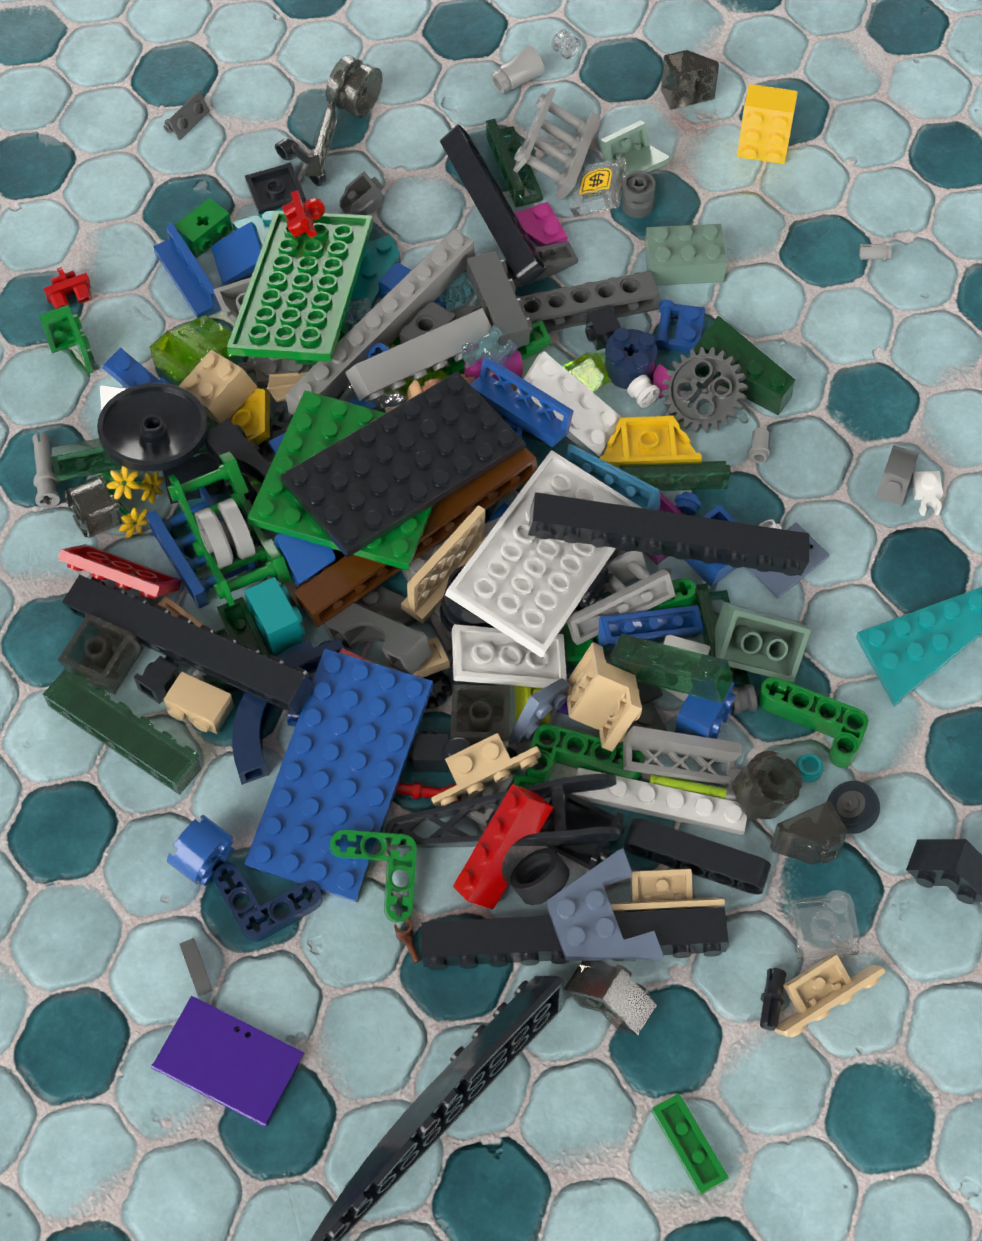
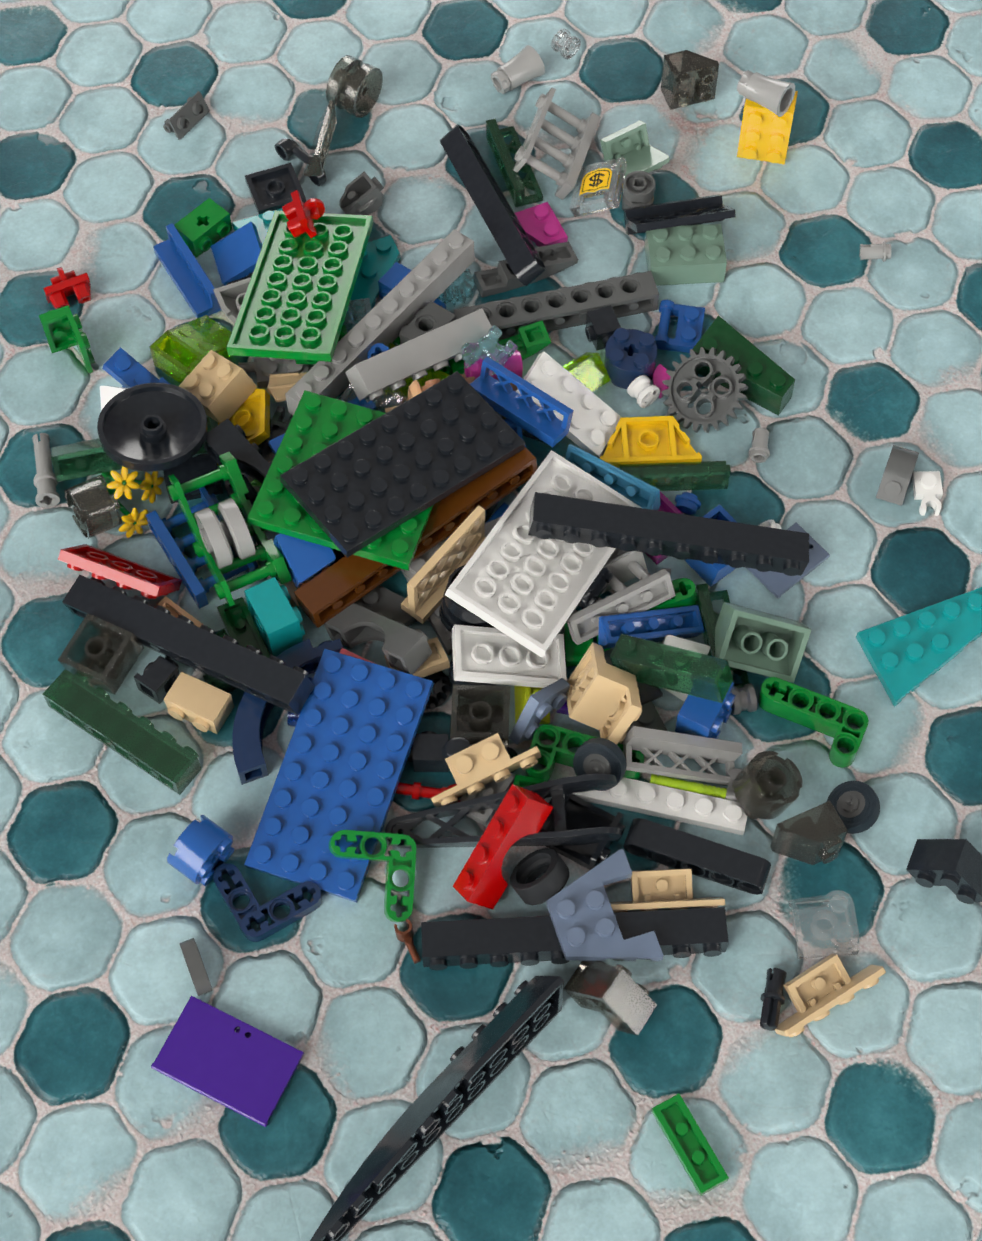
(498, 298): dark grey brick -> none
(600, 757): none -> black wheel
(676, 213): none -> black fence
(767, 91): none -> light grey plant
(810, 767): teal plate -> none

